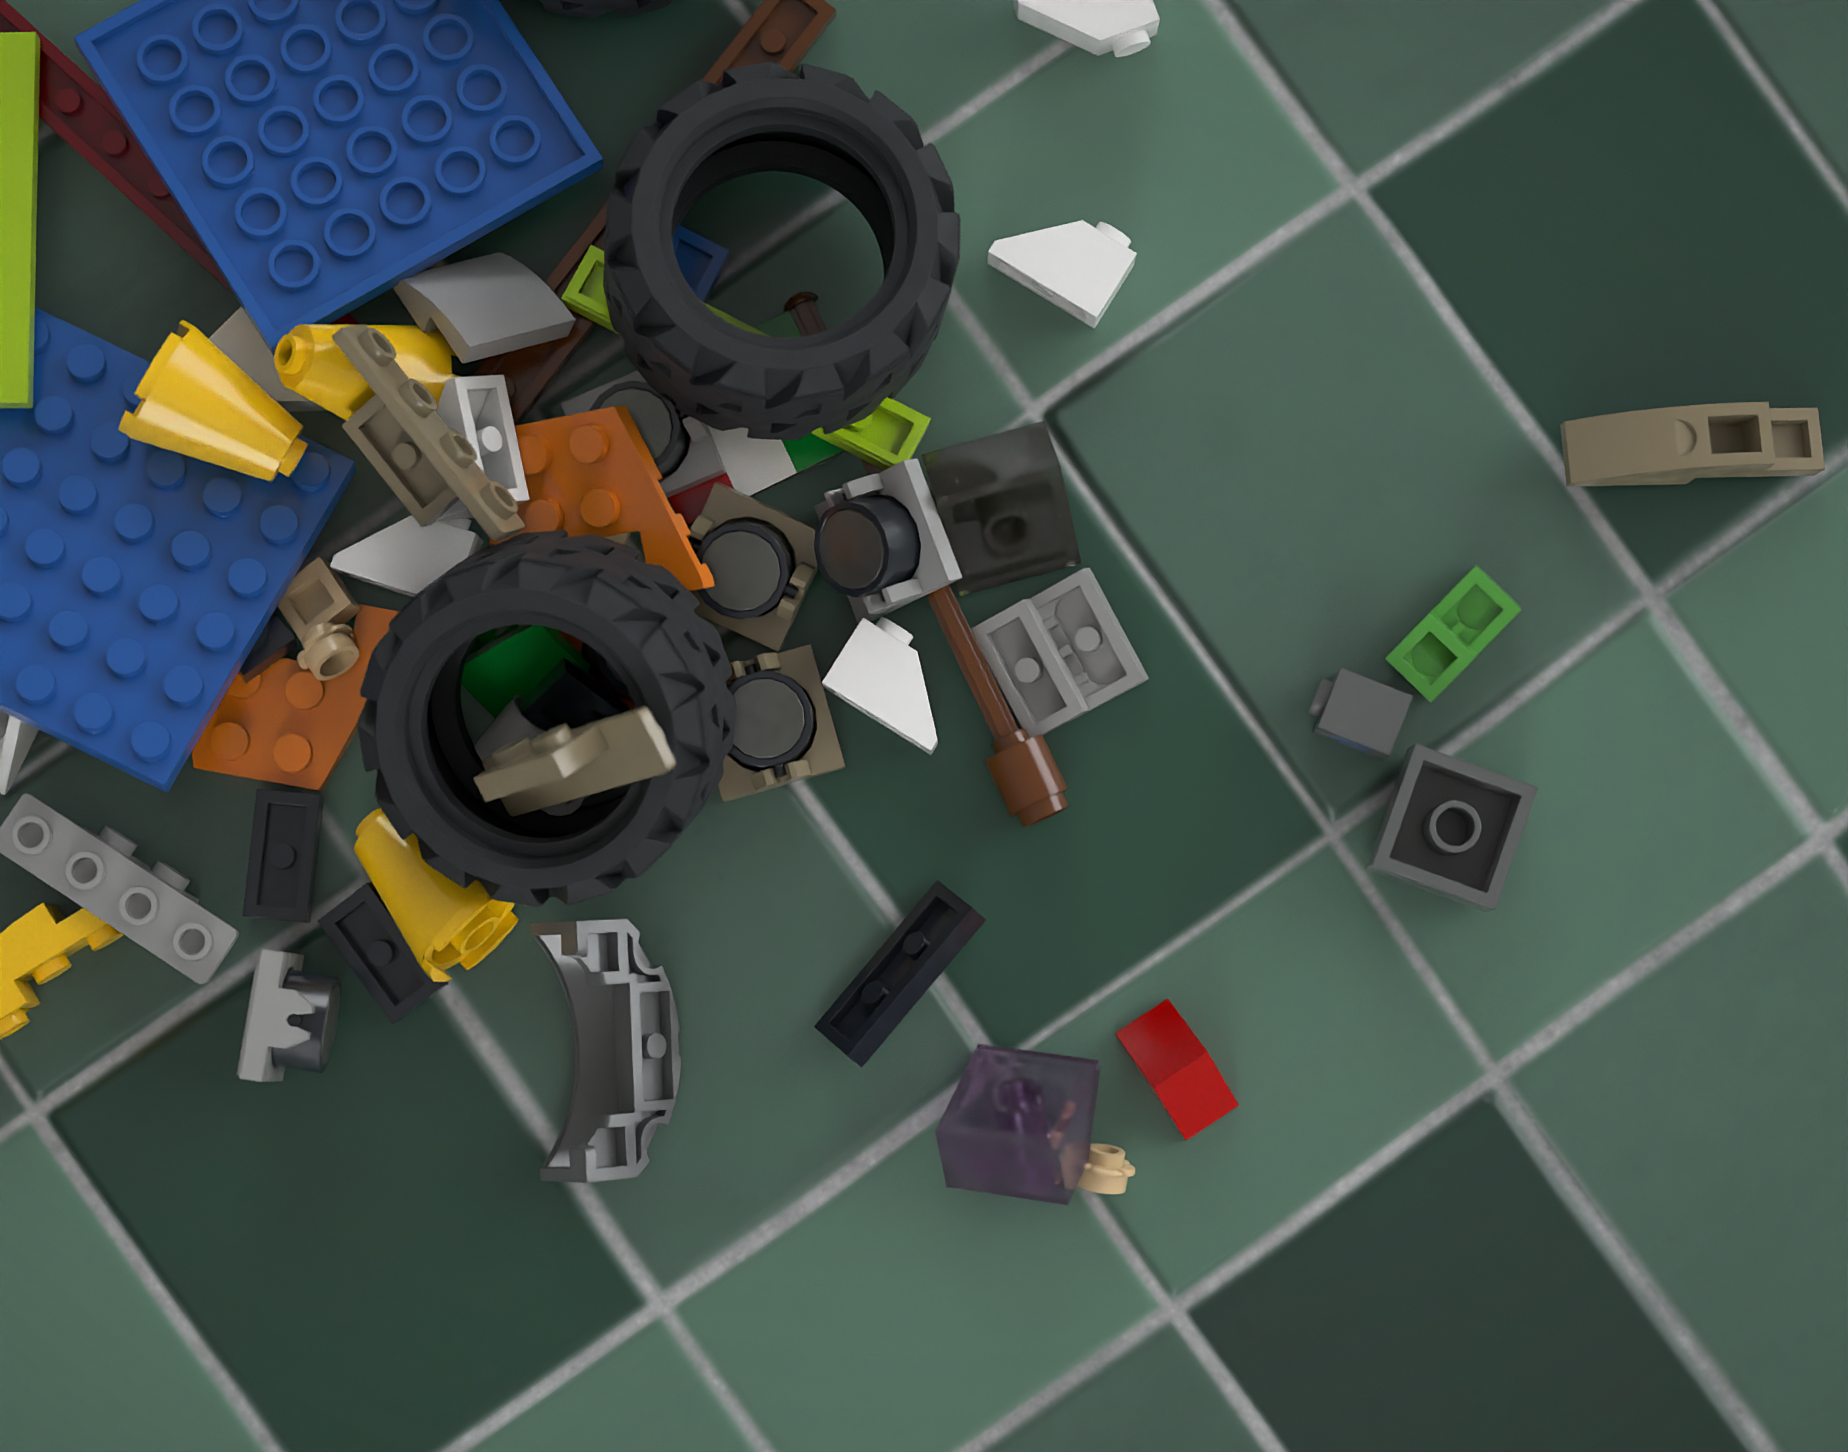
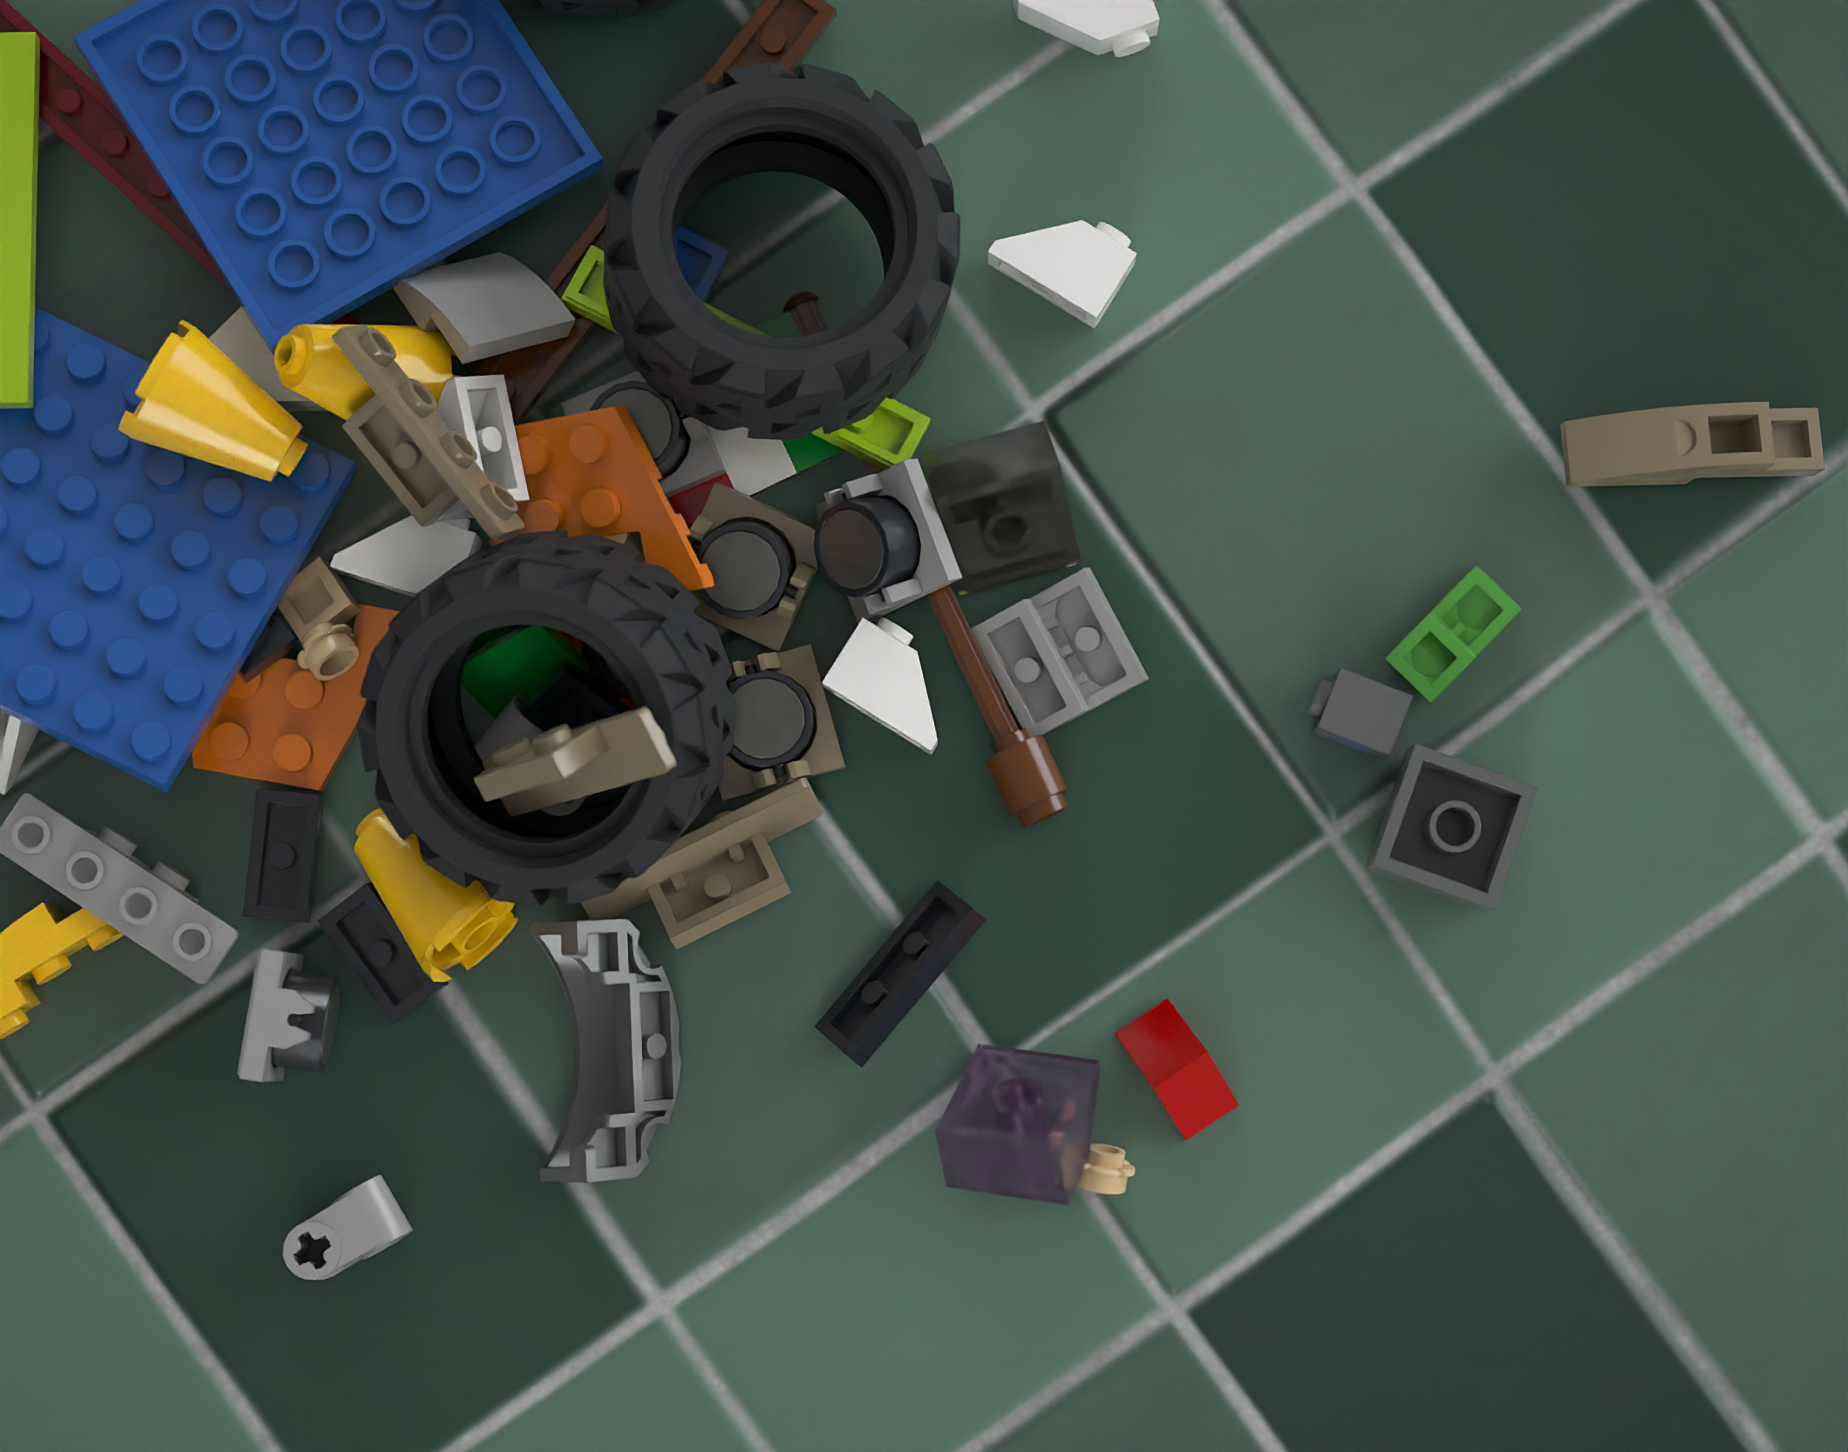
(356, 1227): none -> light grey piece
(717, 869): none -> dark tan bracket

